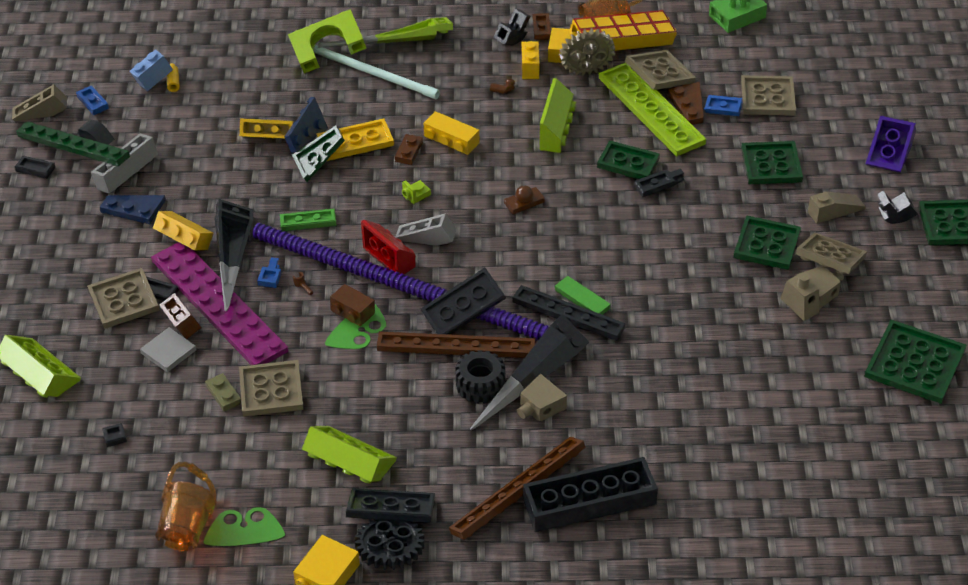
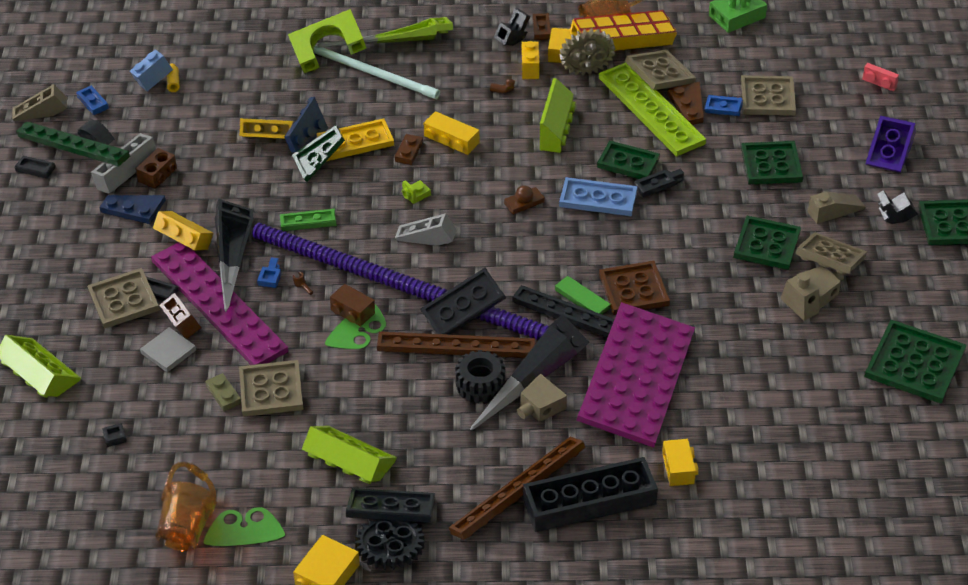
(156, 168): none -> reddish brown brick
(387, 248): red slope -> none
(598, 196): none -> medium blue plate
(634, 285): none -> reddish brown plate
(636, 374): none -> magenta plate
(679, 462): none -> yellow brick
(880, 77): none -> coral plate

